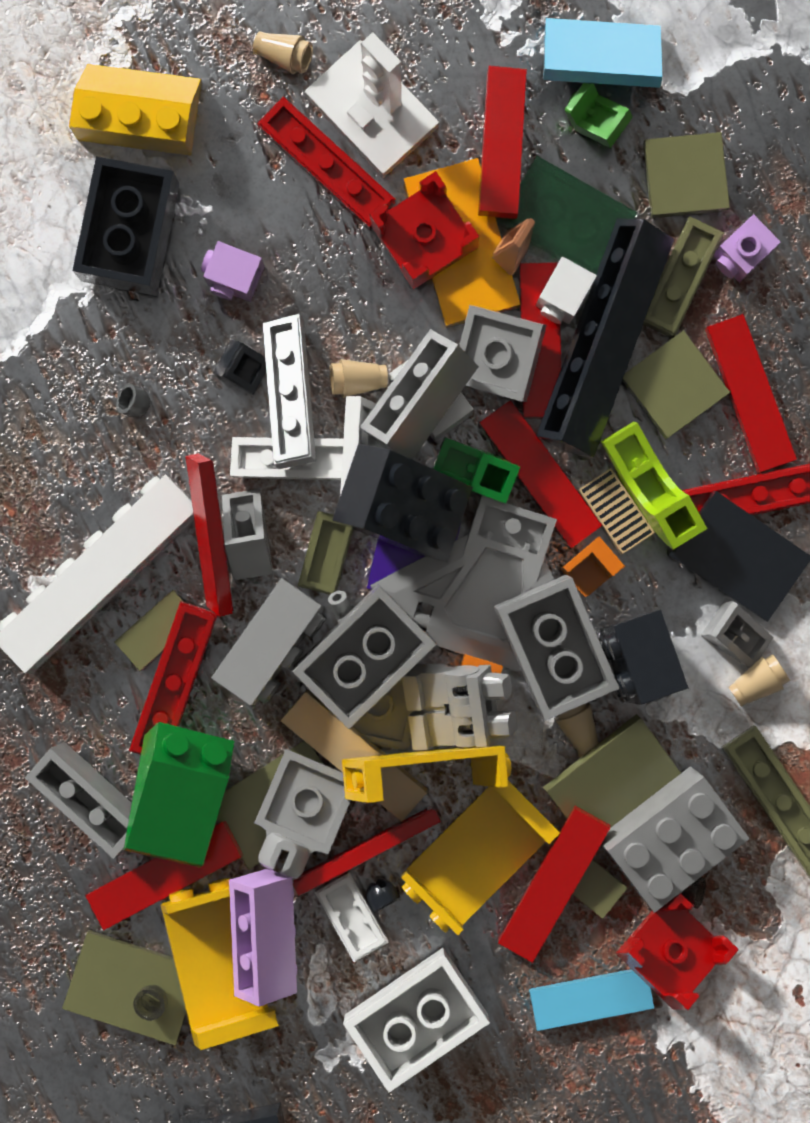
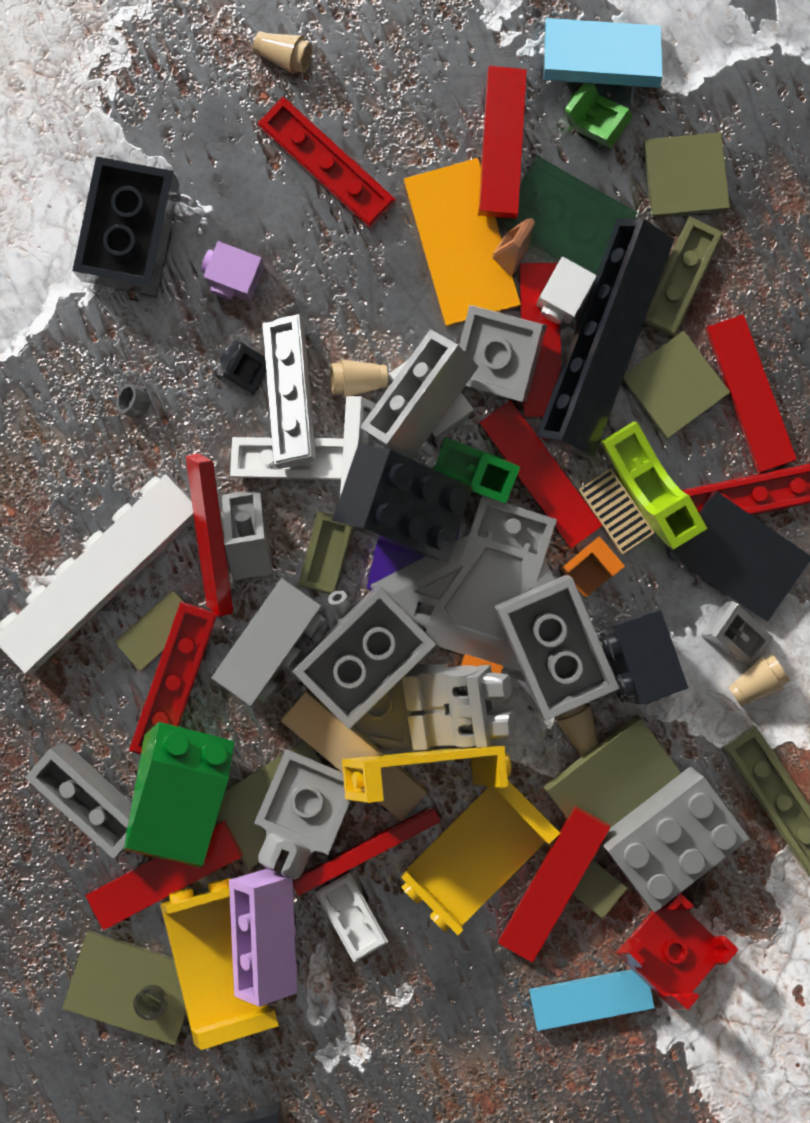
(135, 109): yellow slope -> none
(371, 105): white piece -> none
(381, 894): black hinge -> none
(416, 1019): white brick -> none
(424, 232): red panel -> none
(745, 249): lavender brick -> none

